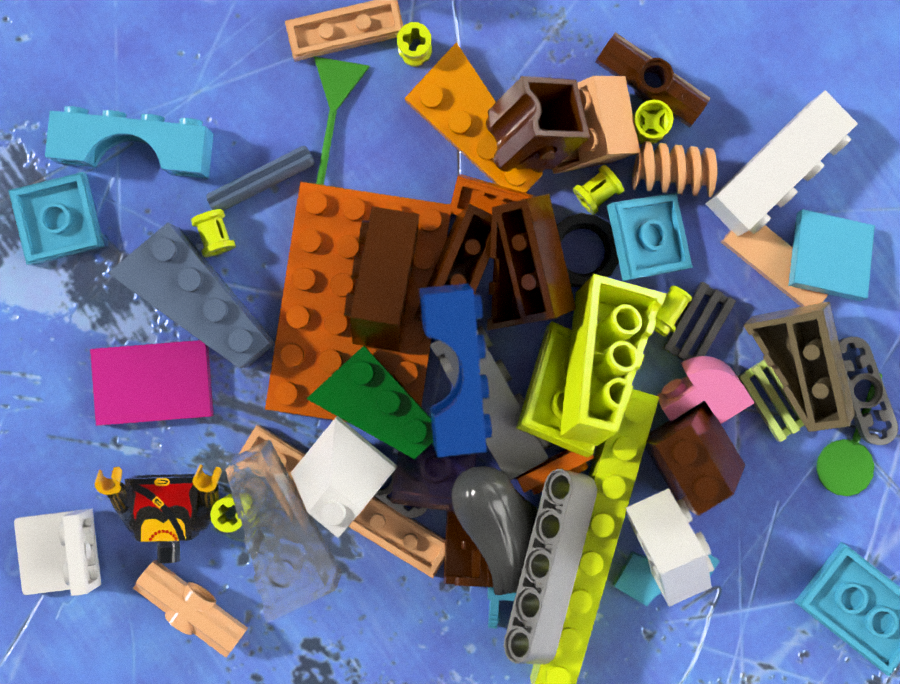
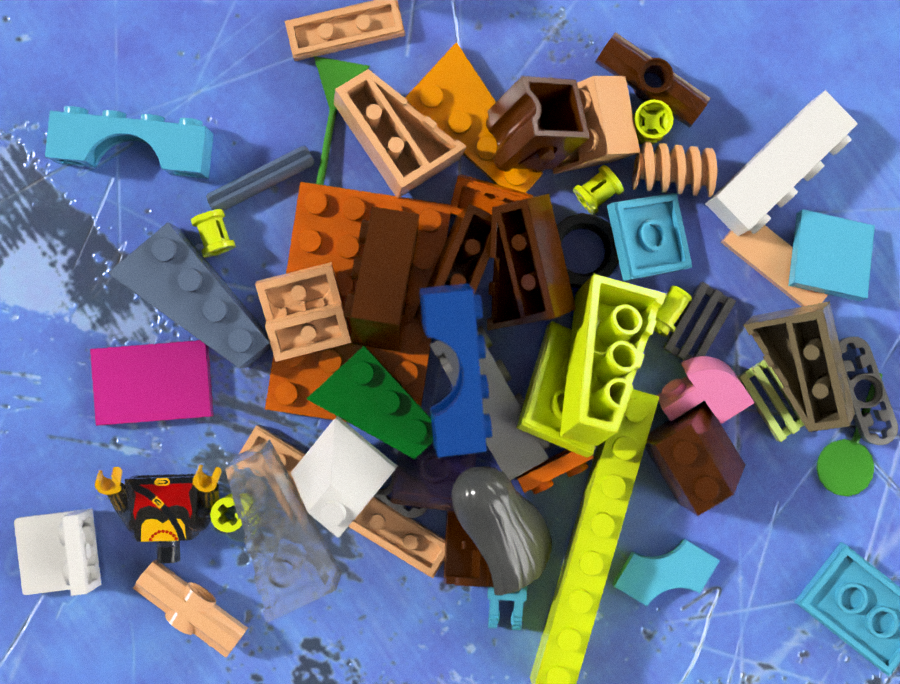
(56, 218): medium azure tile -> none
(303, 311): none -> light nougat slope
(394, 134): none -> light nougat wedge
(405, 38): neon yellow bush -> none
(550, 567): light grey beam -> none
(673, 550): white brick -> none

